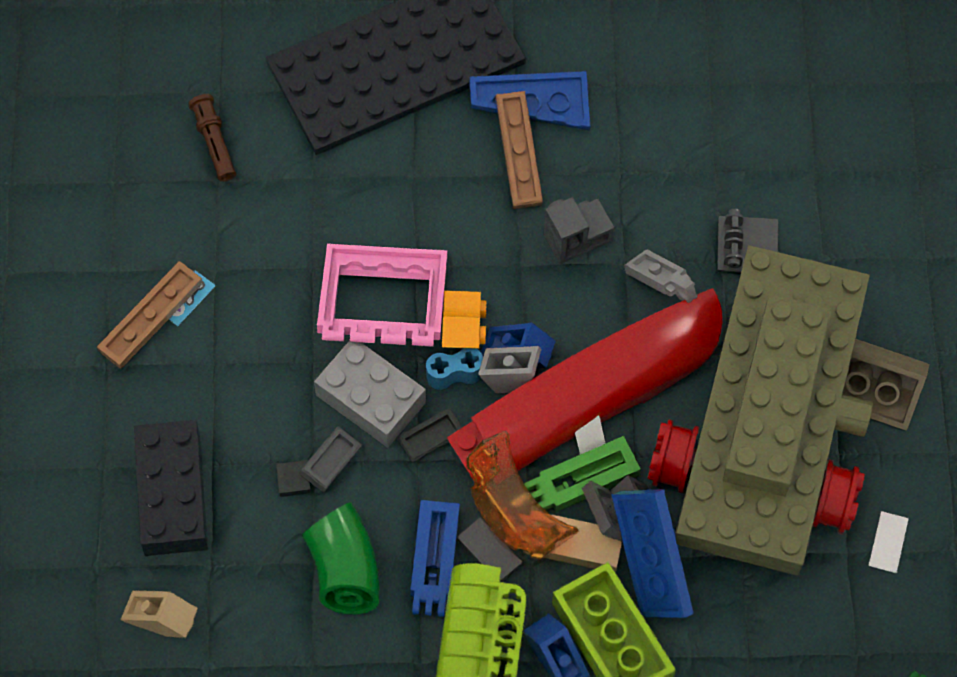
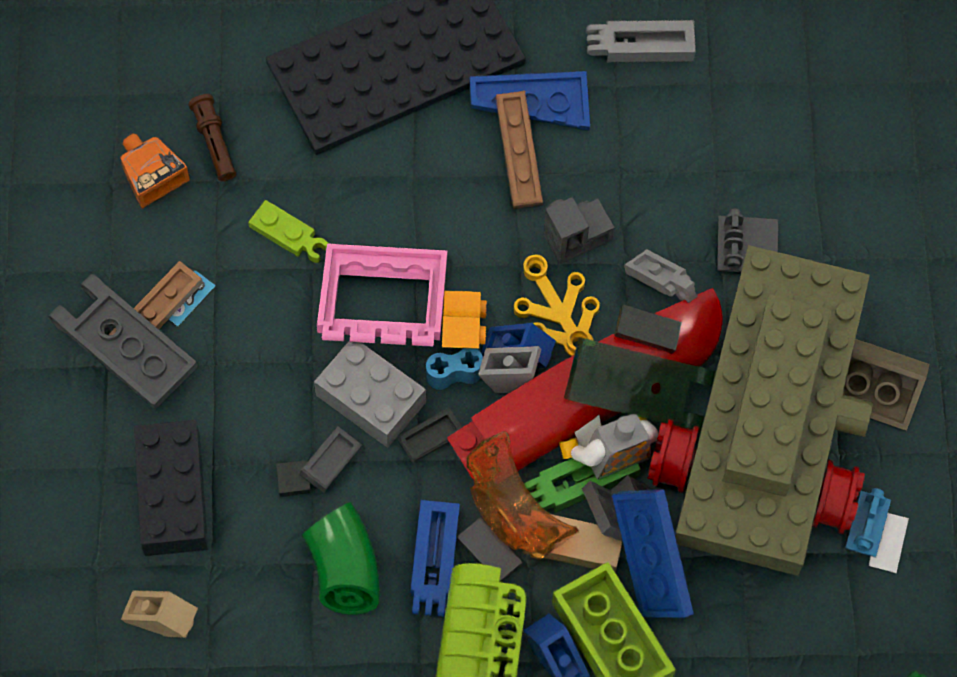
(135, 352): none -> dark grey hinge
(152, 169): none -> orange torso
(286, 231): none -> lime plate
(558, 311): none -> yellow plant
(614, 445): none -> torso
(624, 378): none -> clear green hinge
(648, 328): none -> pearl dark grey tile
(653, 41): none -> light grey hinge
(869, 522): none -> dark azure hinge

